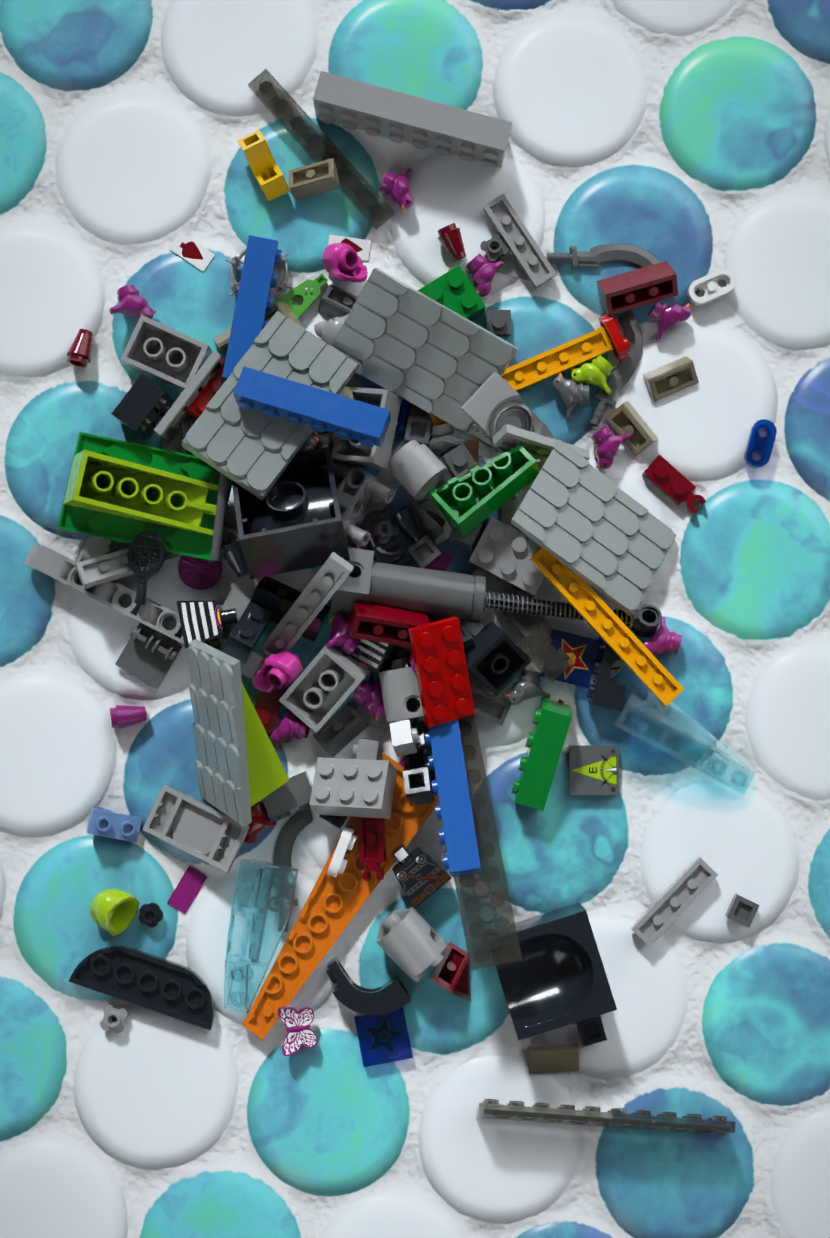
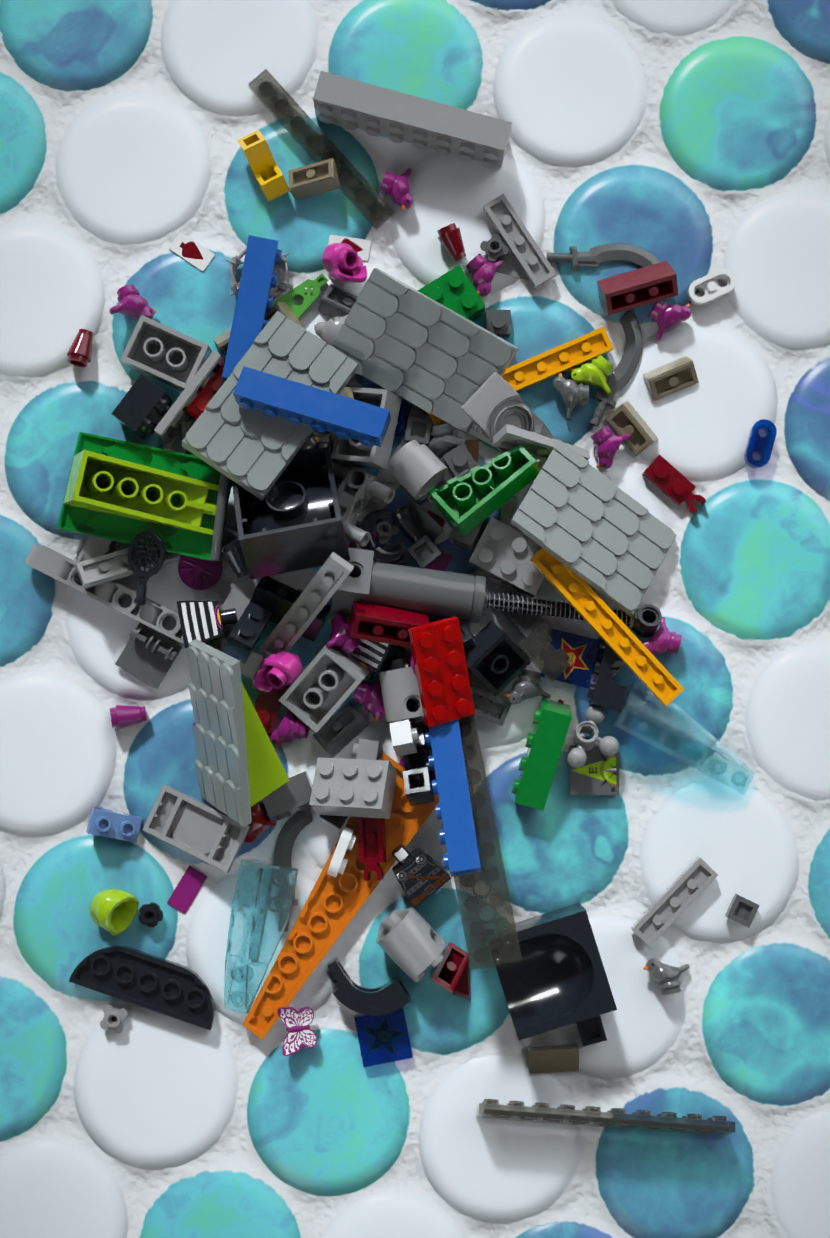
(608, 745): none -> light grey piece
(620, 345): red plate -> none
(665, 975): none -> dark grey animal

